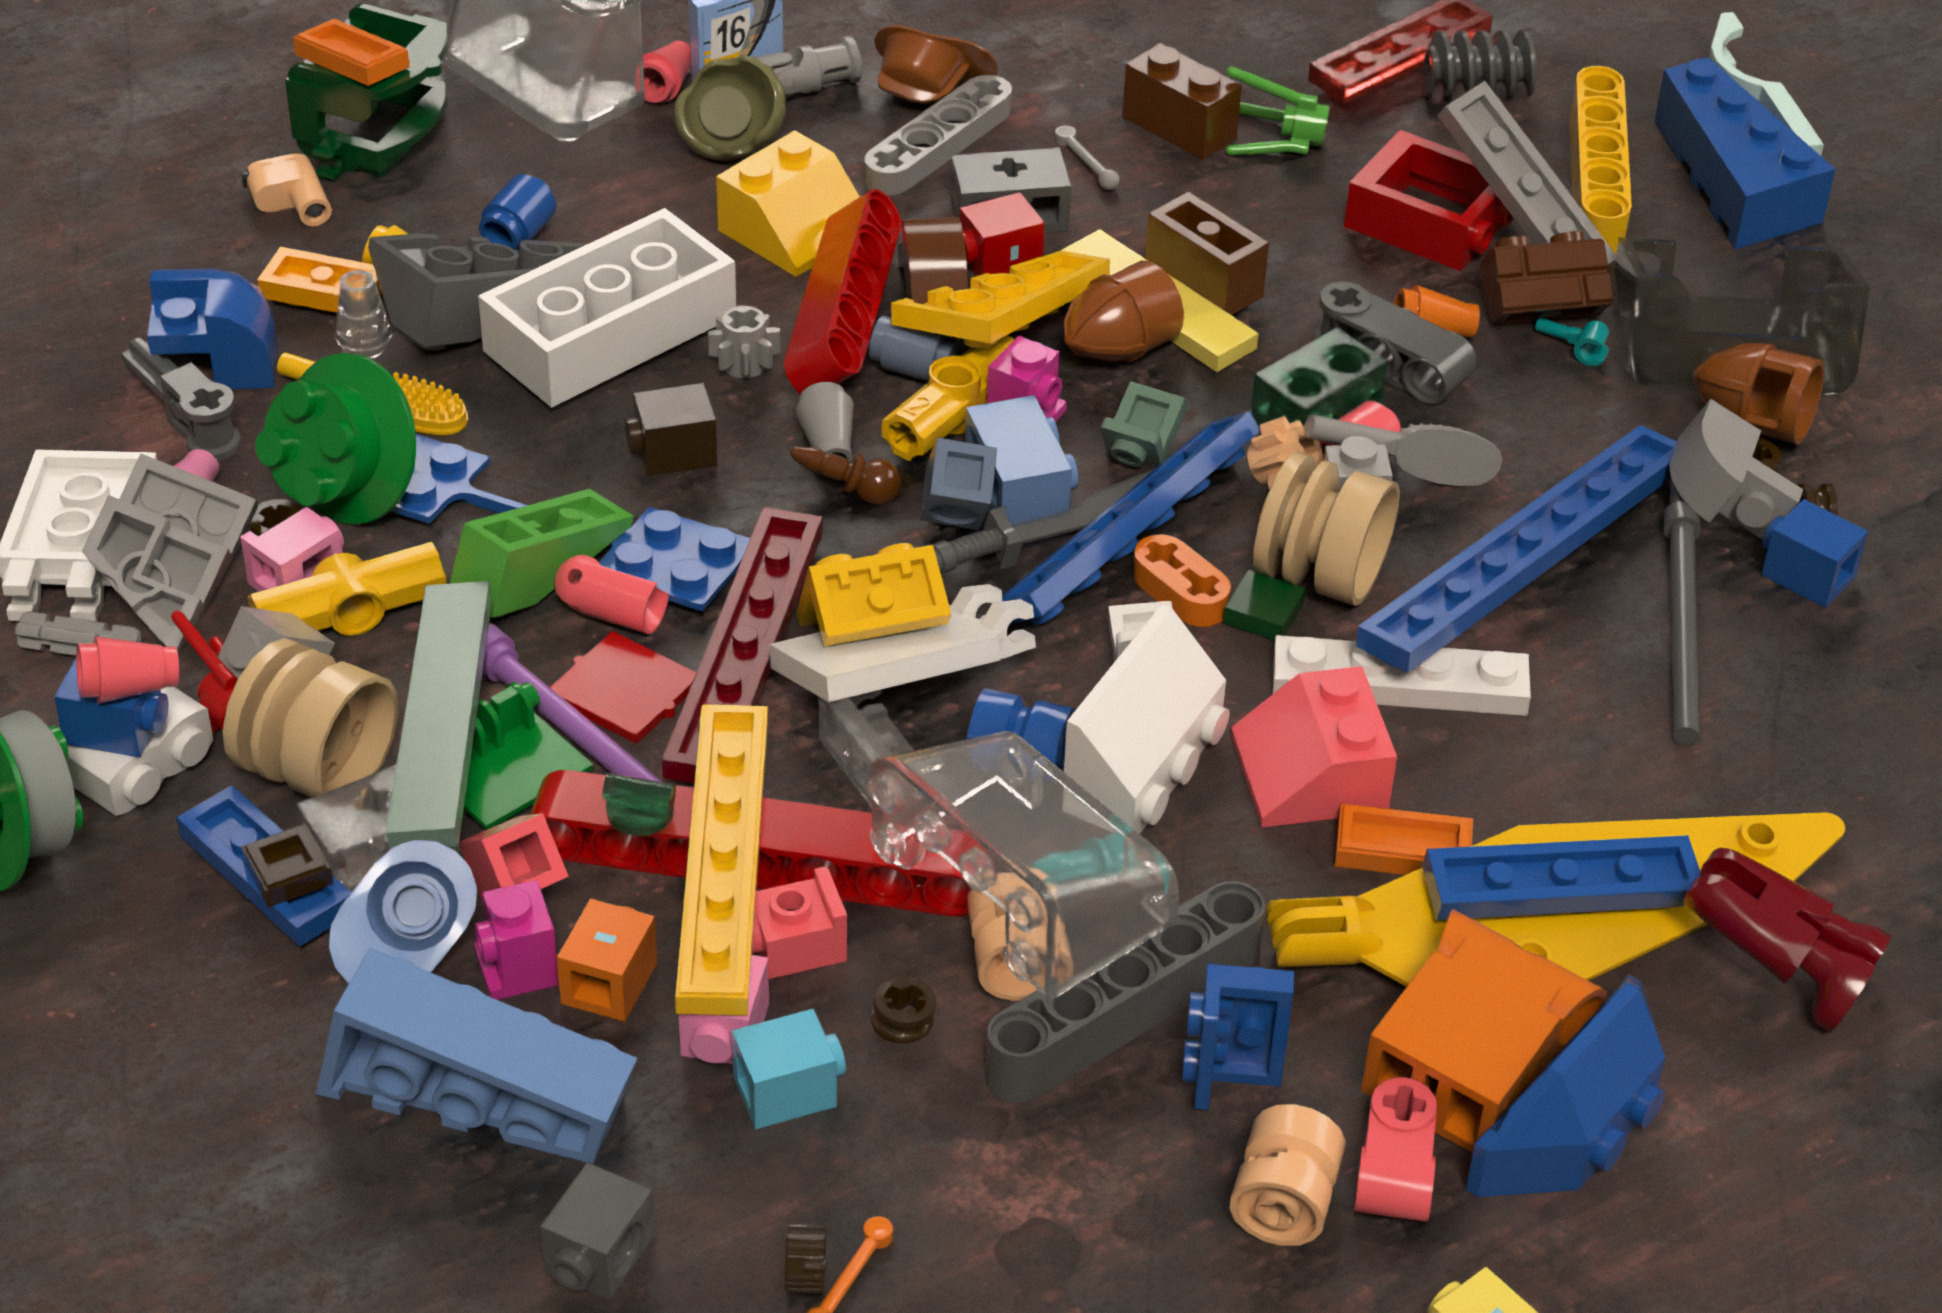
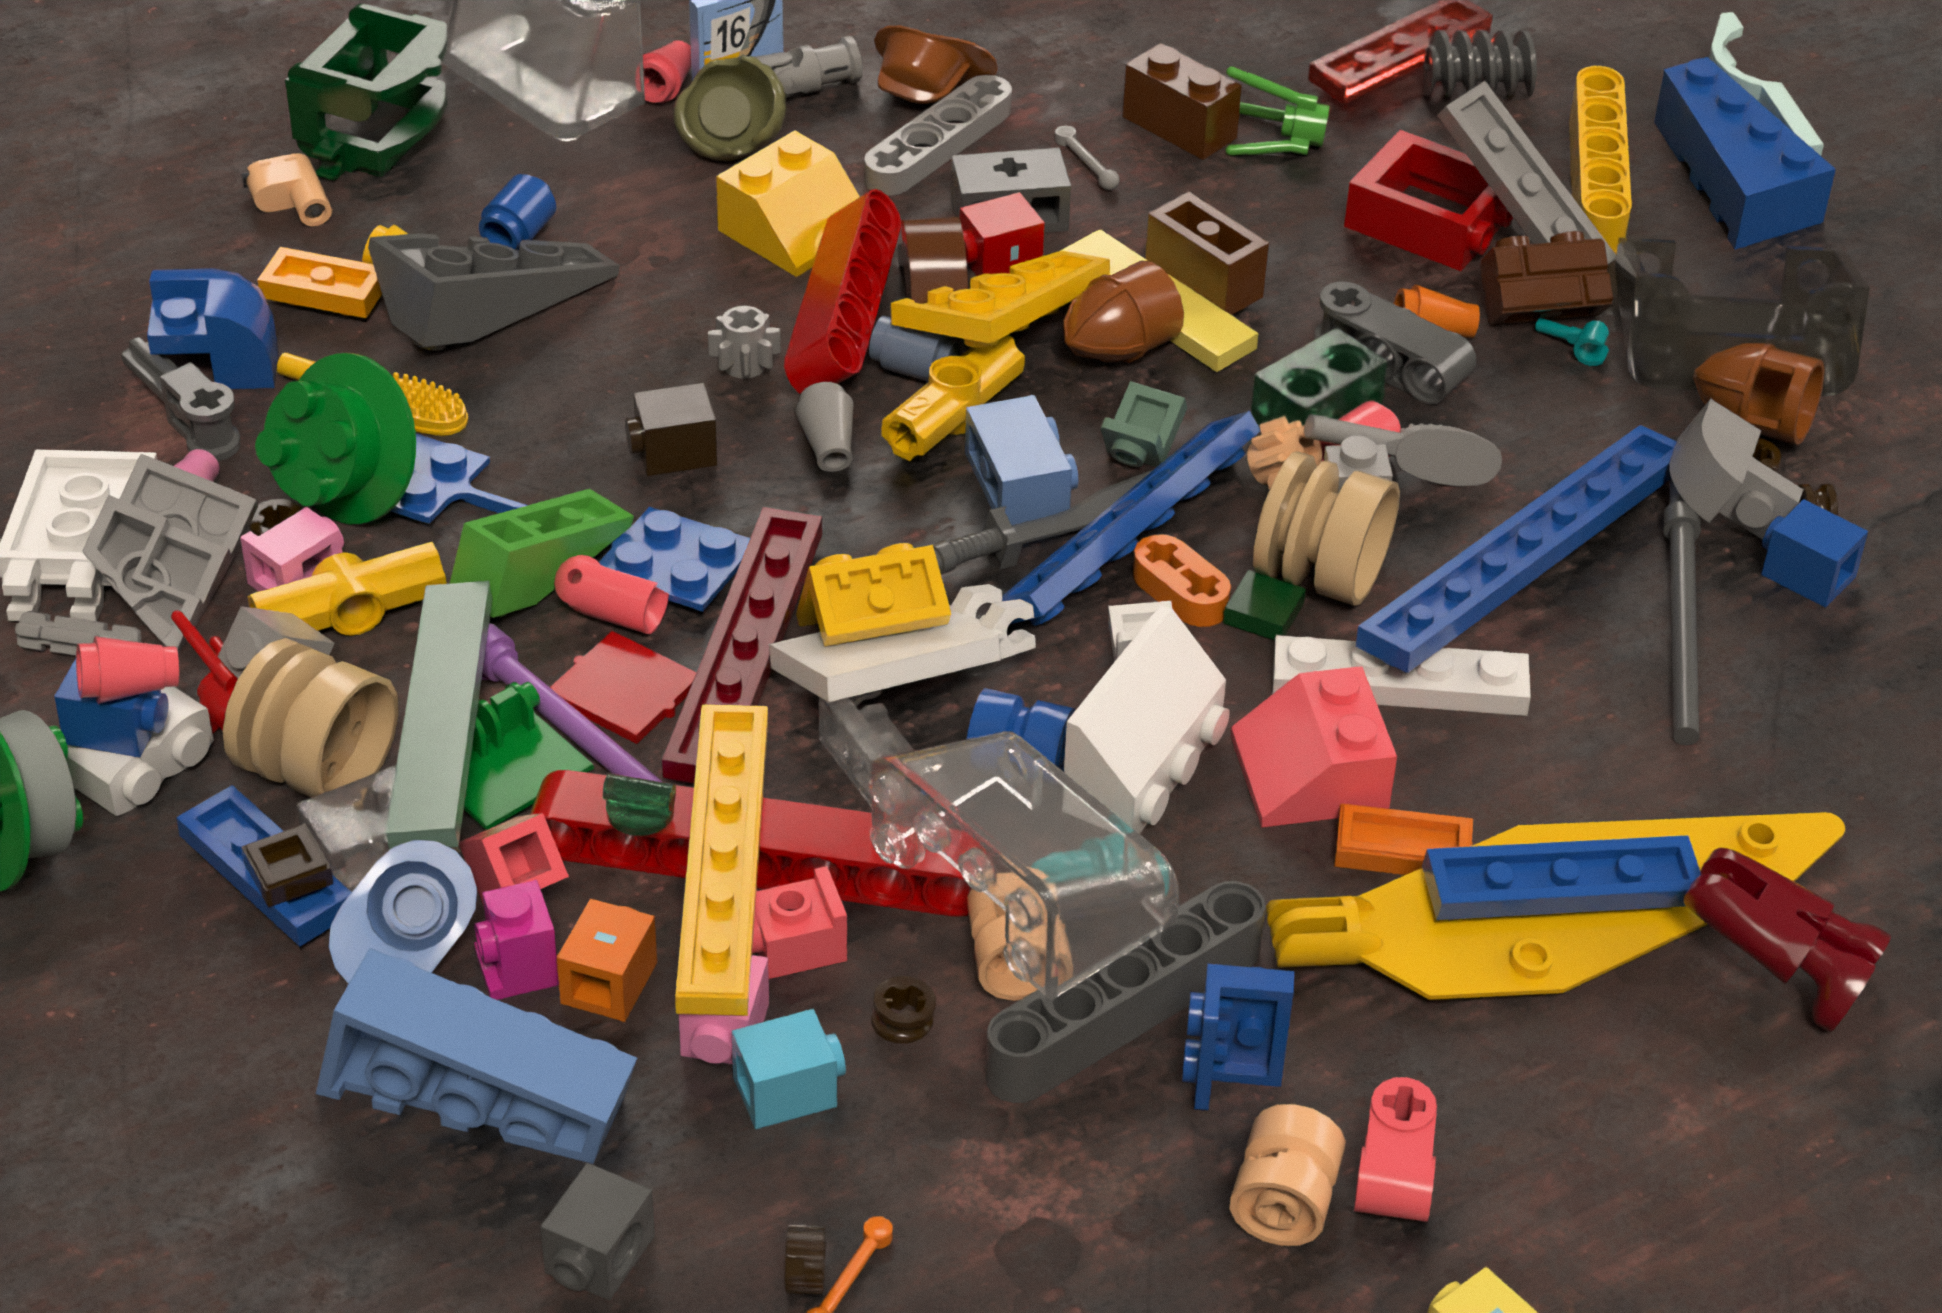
(351, 52): orange tile -> none
(361, 317): clear cone -> none
(607, 306): white brick -> none
(873, 480): reddish brown bar -> none
(958, 484): sand blue brick -> none
(1024, 371): dark pink brick -> none
(1478, 1026): orange piece -> none
(1578, 1106): blue wedge -> none

